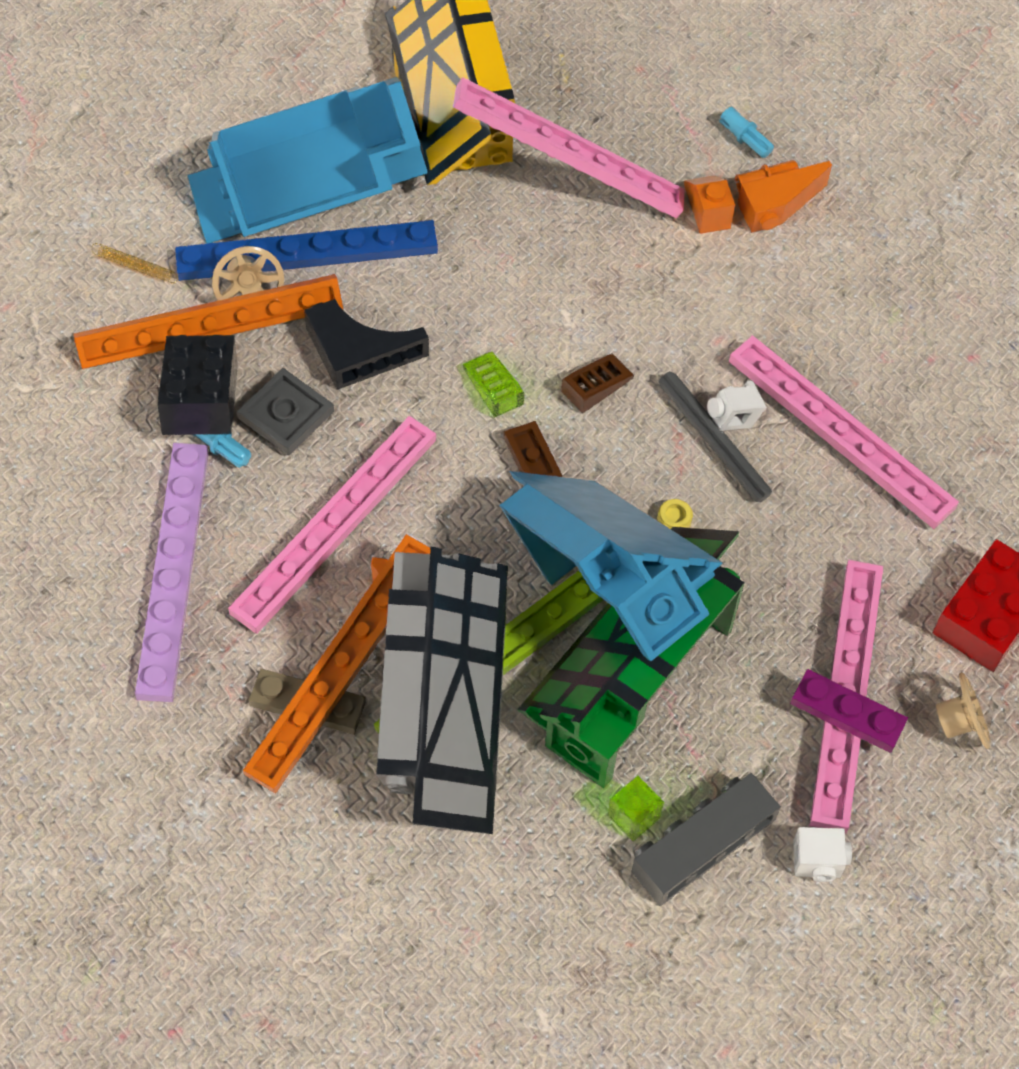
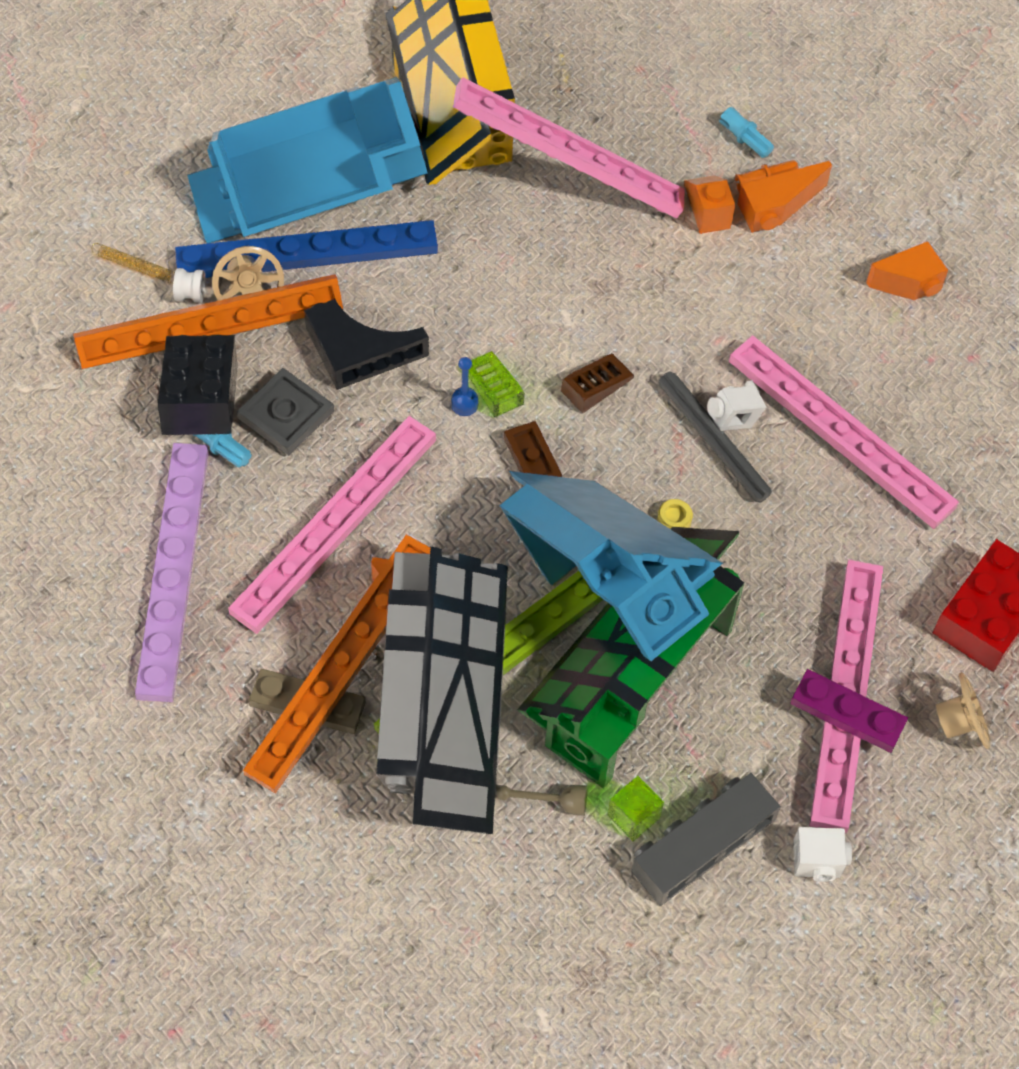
(189, 285): none -> white wheel
(464, 399): none -> blue hinge
(572, 799): none -> dark tan hinge
(909, 273): none -> orange slope

